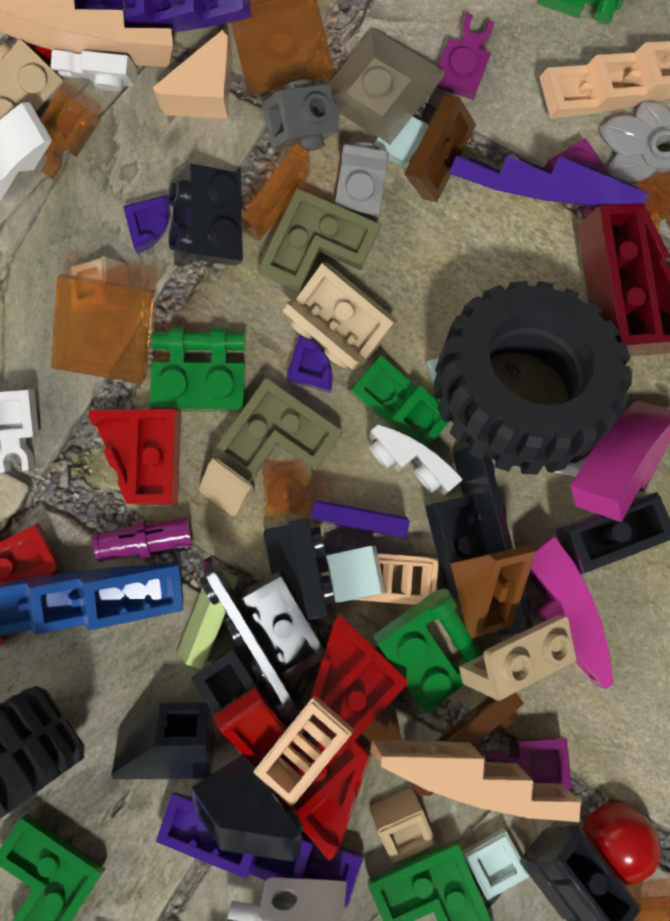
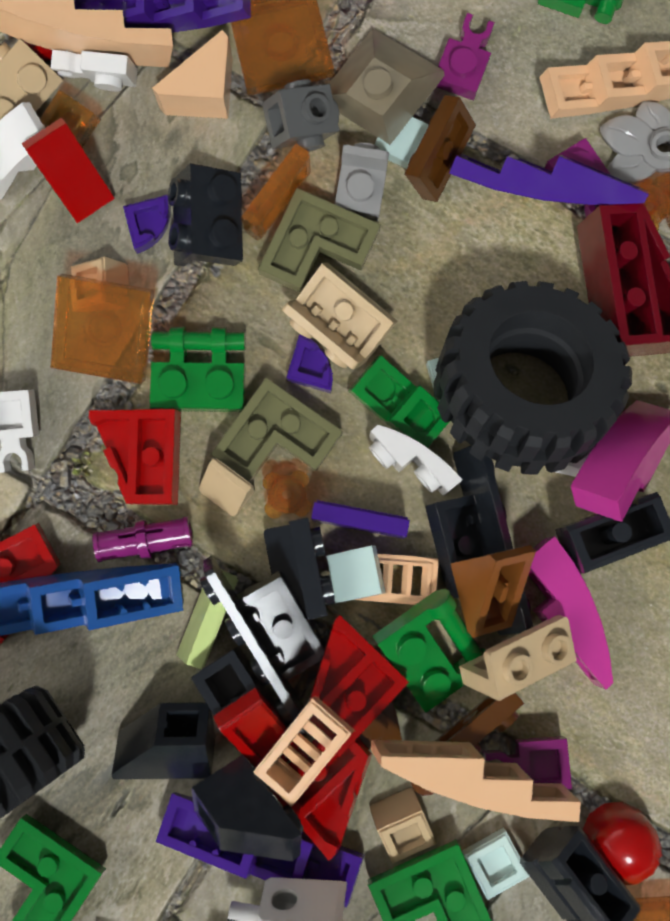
(68, 170): none -> red tile

